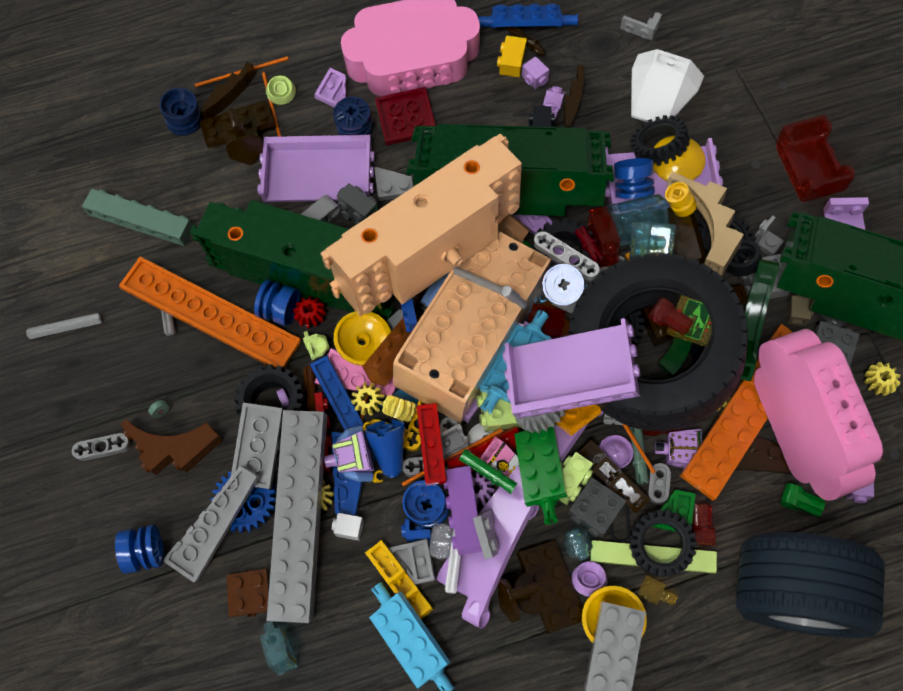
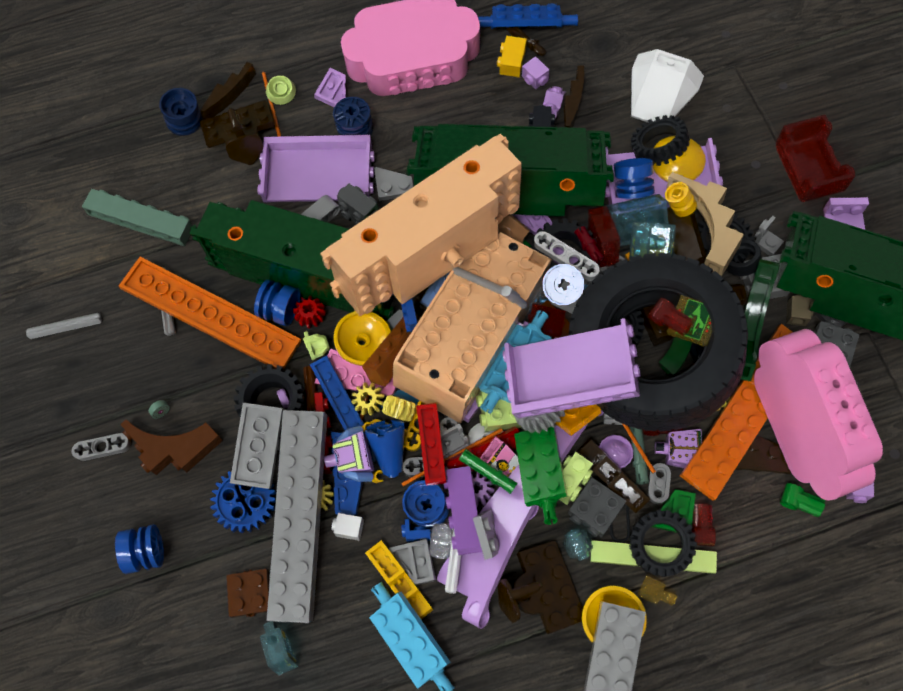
(203, 538): light grey wing -> none
(228, 75): orange axle -> none
(402, 112): dark red plate -> none
(589, 578): lavender hat -> none
(641, 29): light grey bracket -> none
(811, 584): black wheel -> none
(875, 375): light yellow gear -> none

